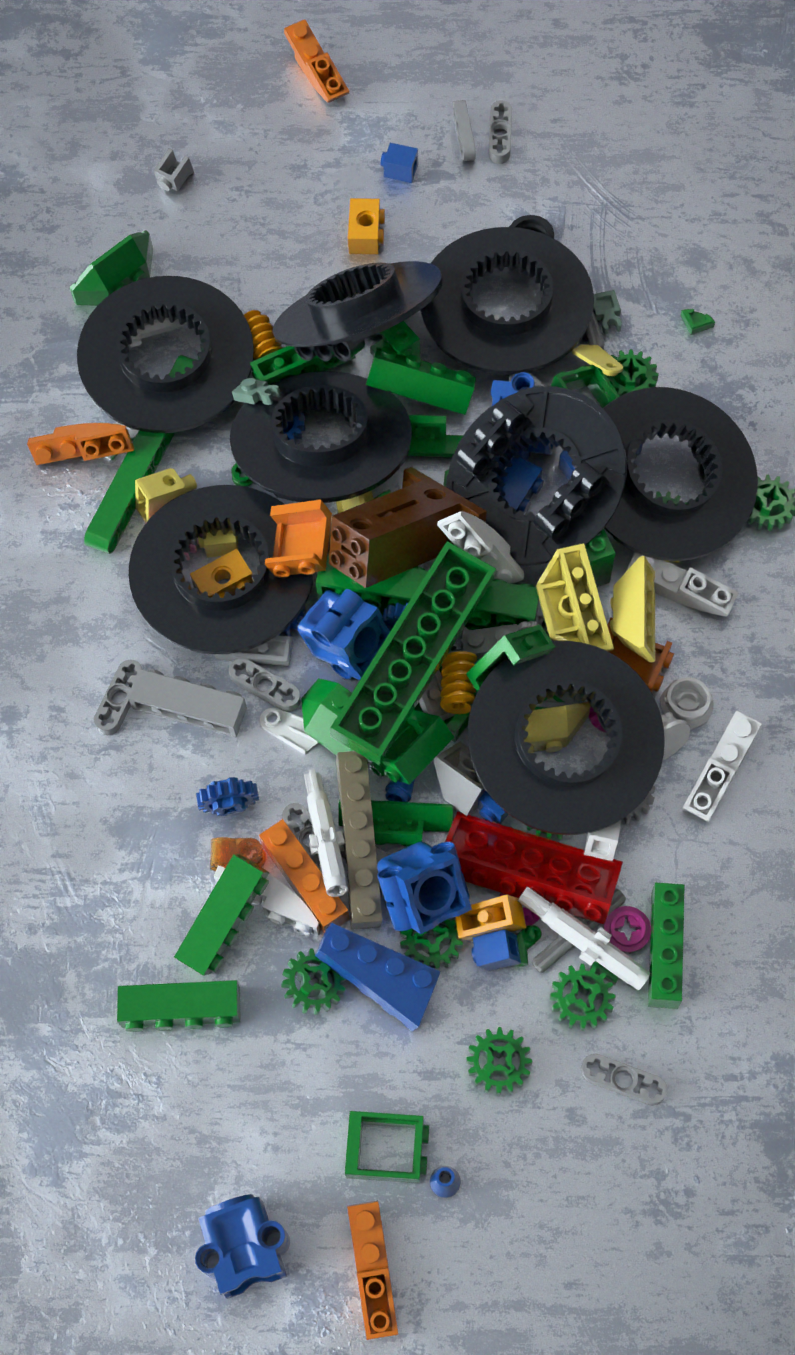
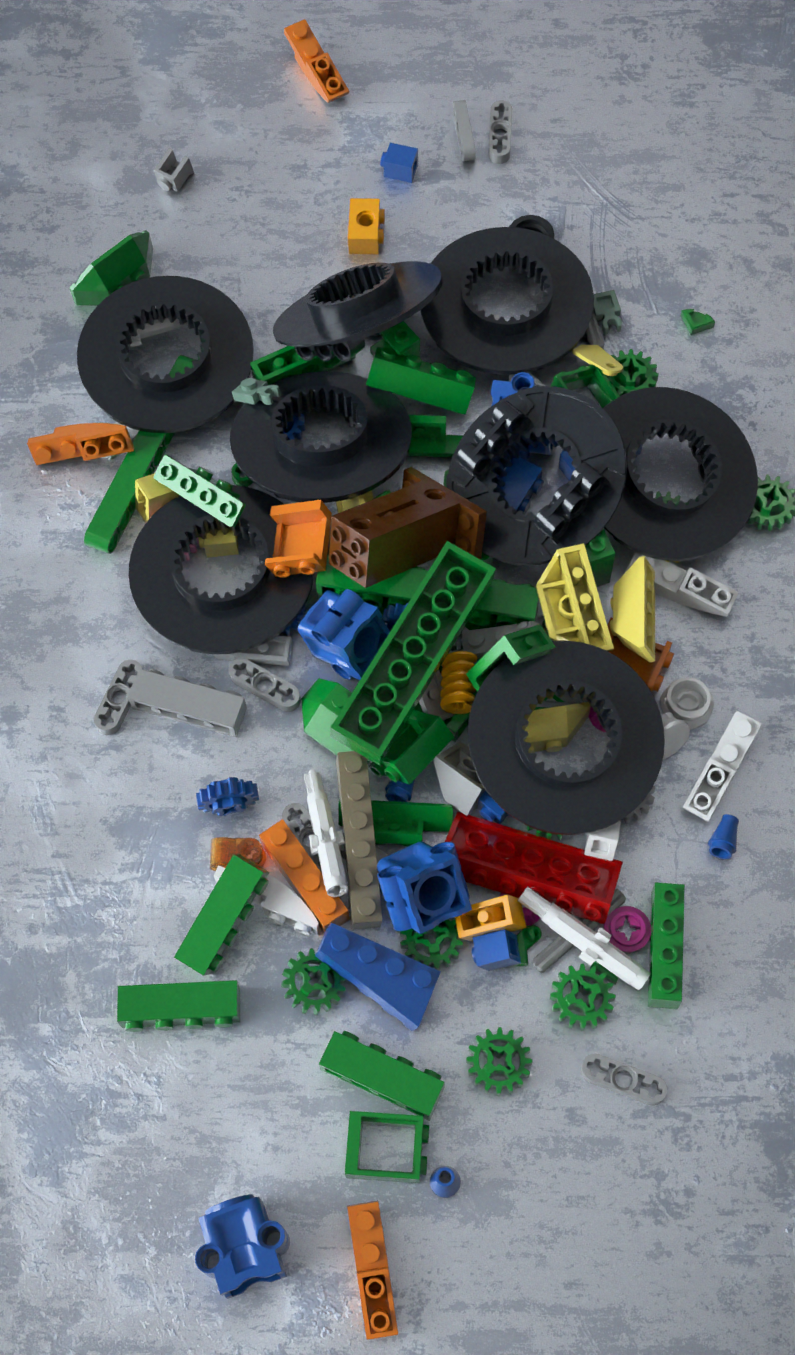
(201, 489): none -> bracket
(229, 567): light orange brick -> none
(262, 334): light orange piece -> none
(288, 729): white piece -> none
(382, 1075): none -> green brick
(482, 542): white slope -> none
(724, 839): none -> blue cone

